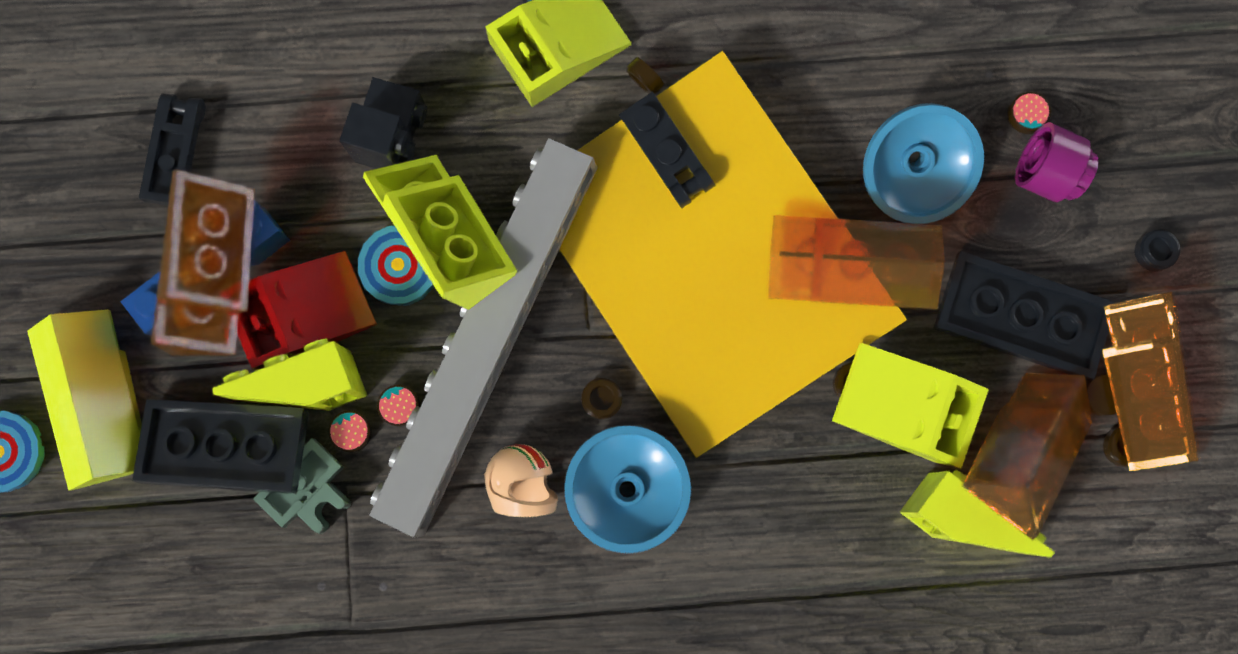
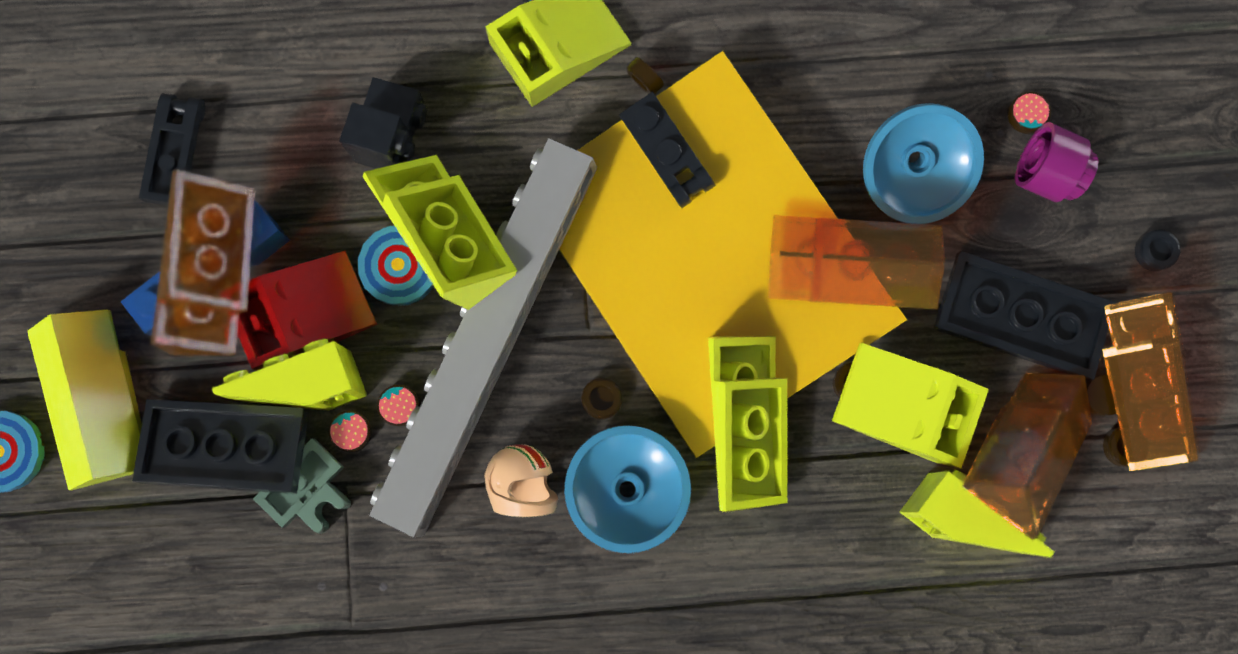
(748, 422): none -> neon yellow slope

